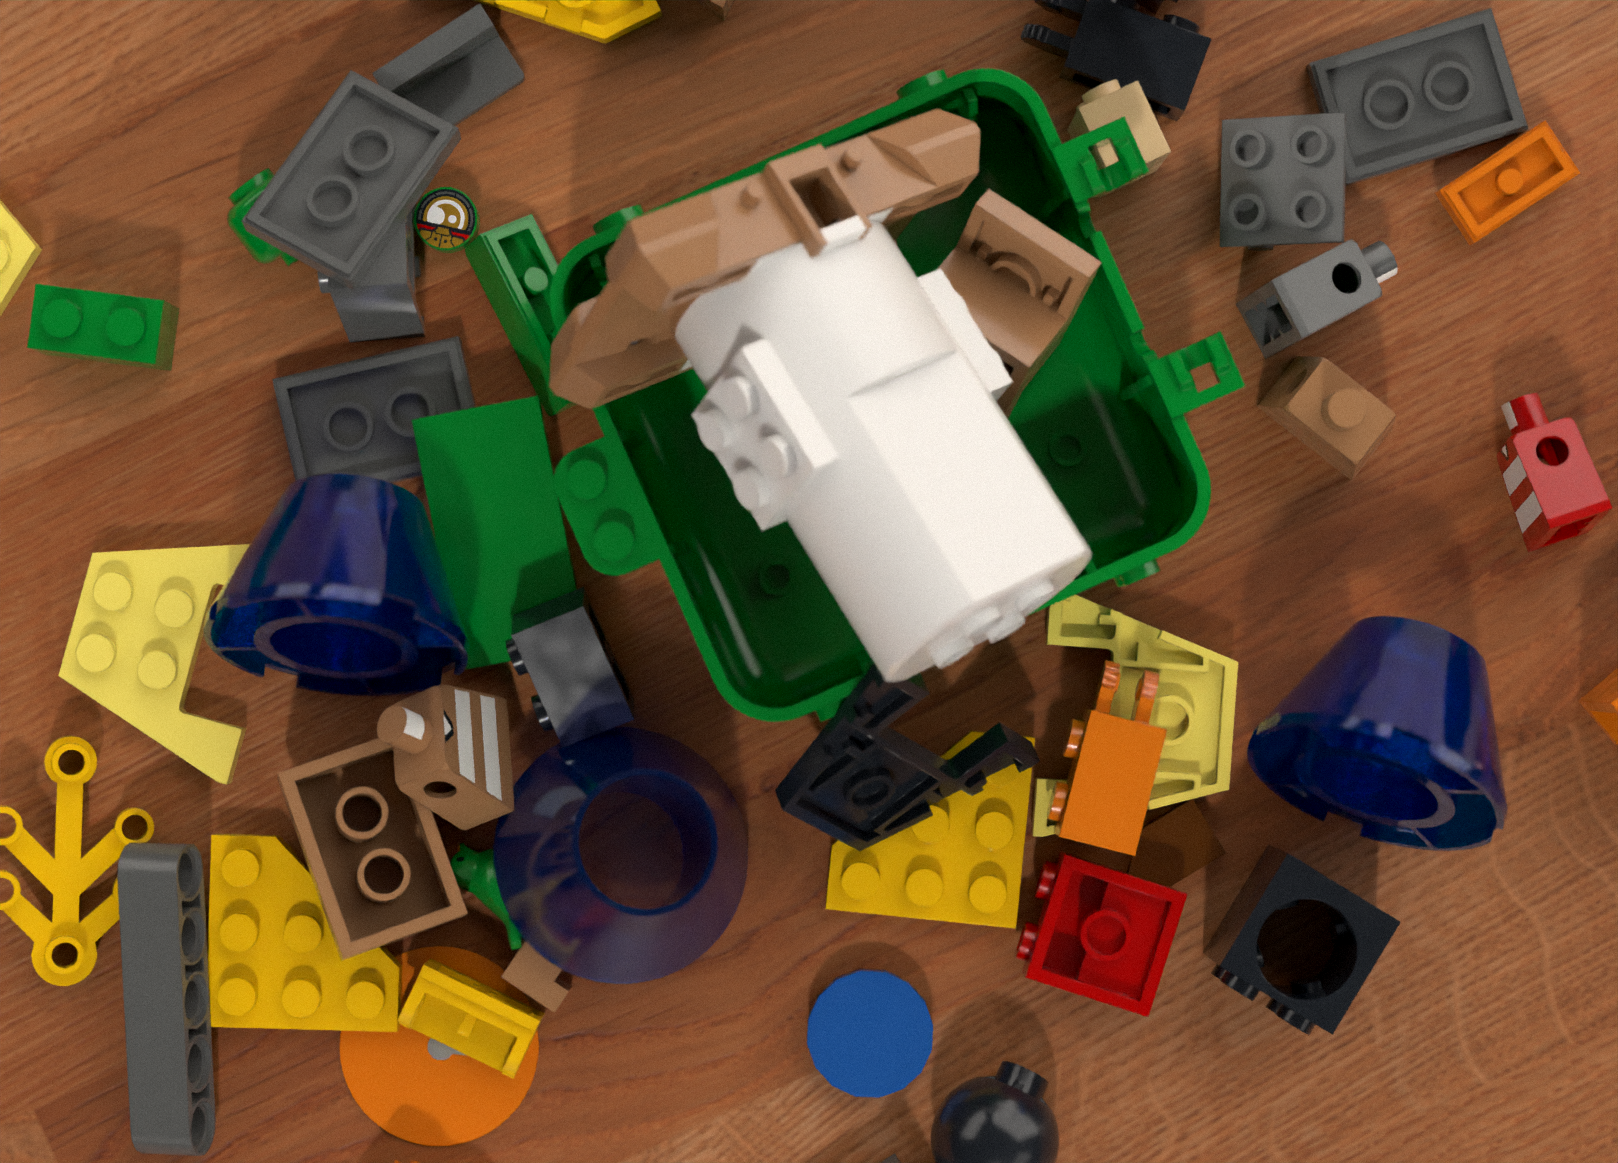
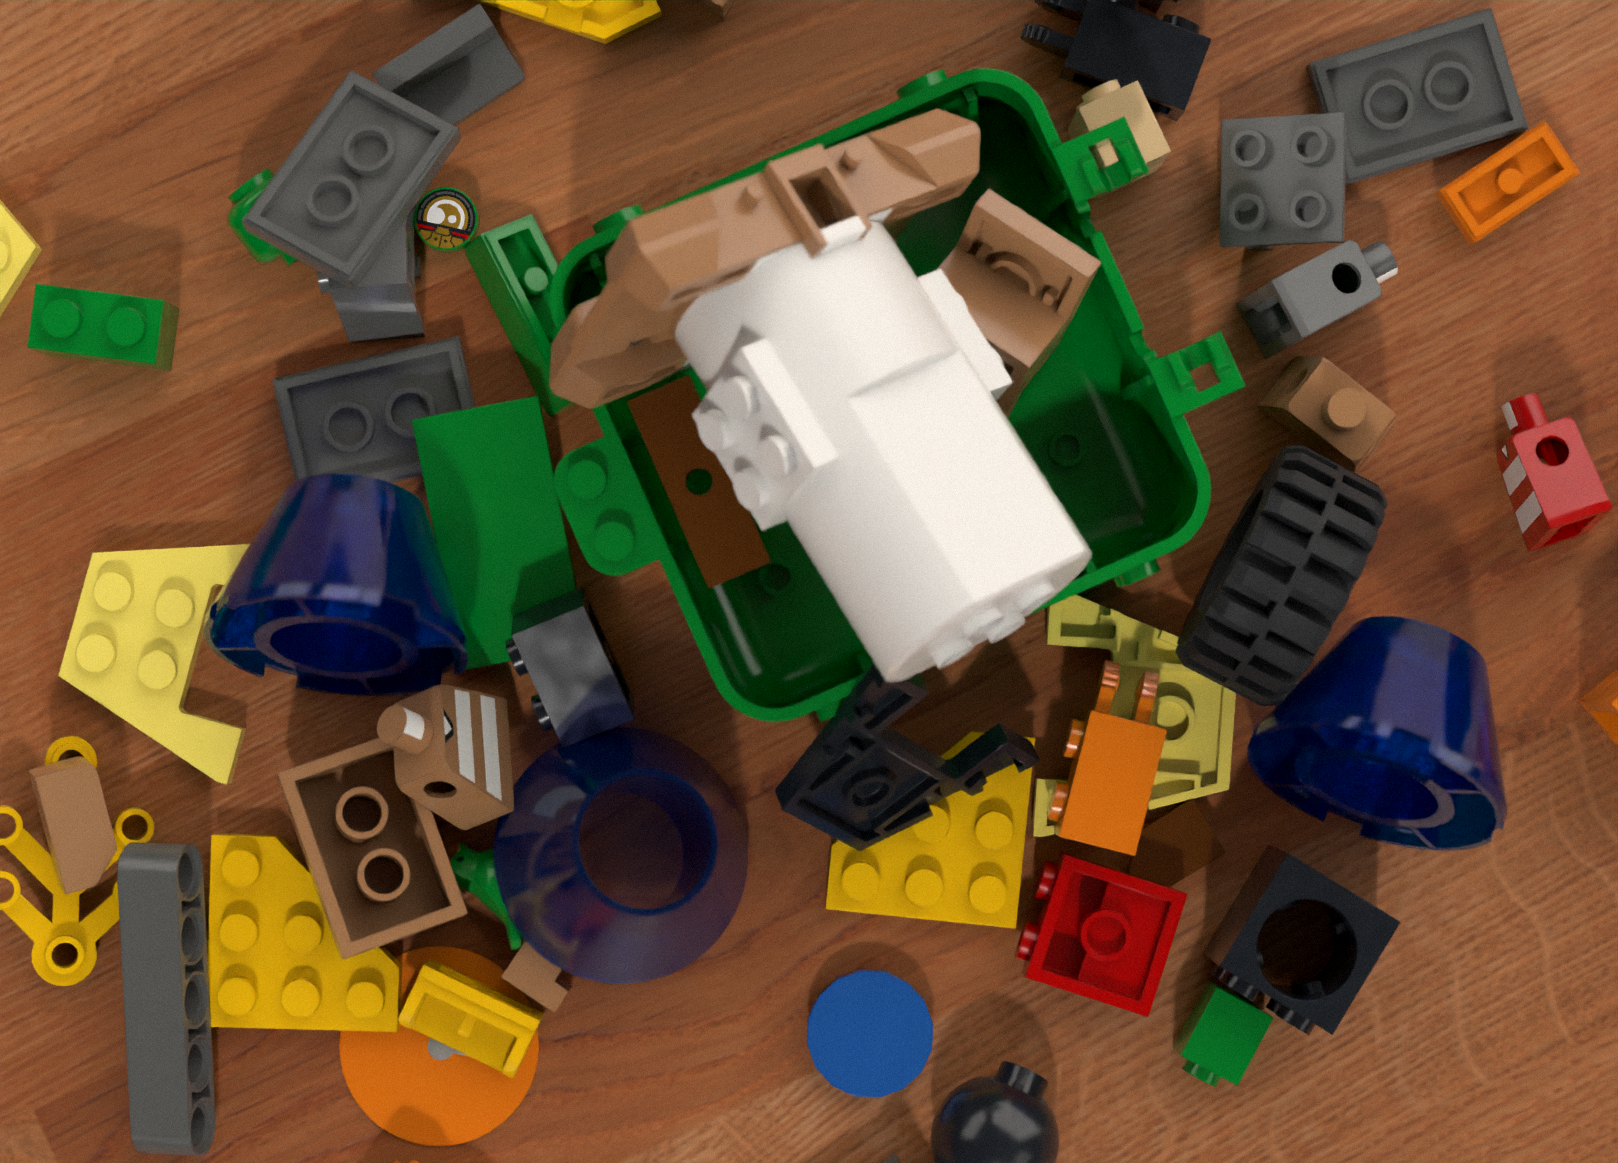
(74, 821): none -> medium nougat piece
(714, 522): none -> reddish brown tile
(1221, 1035): none -> green brick
(1282, 576): none -> black tyre

